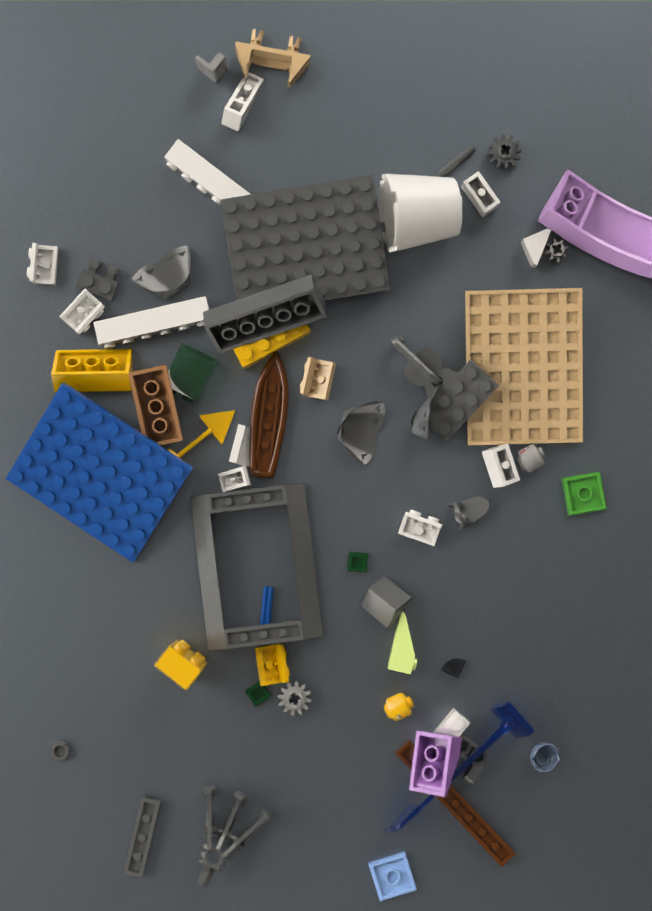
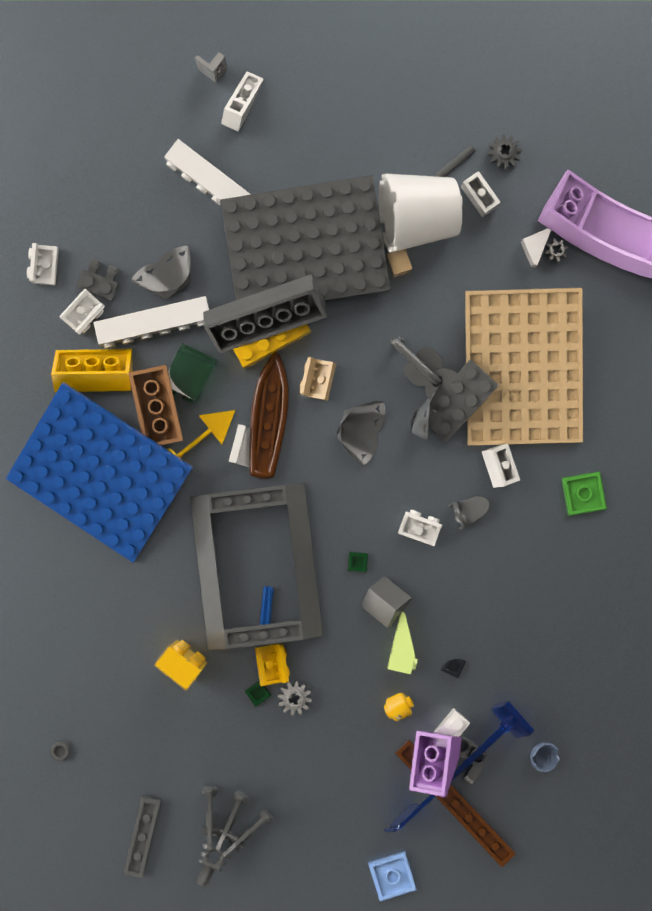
(234, 479): white slope -> none
(271, 57): tan hose -> none
(399, 263): none -> tan brick
(530, 458): light grey head -> none

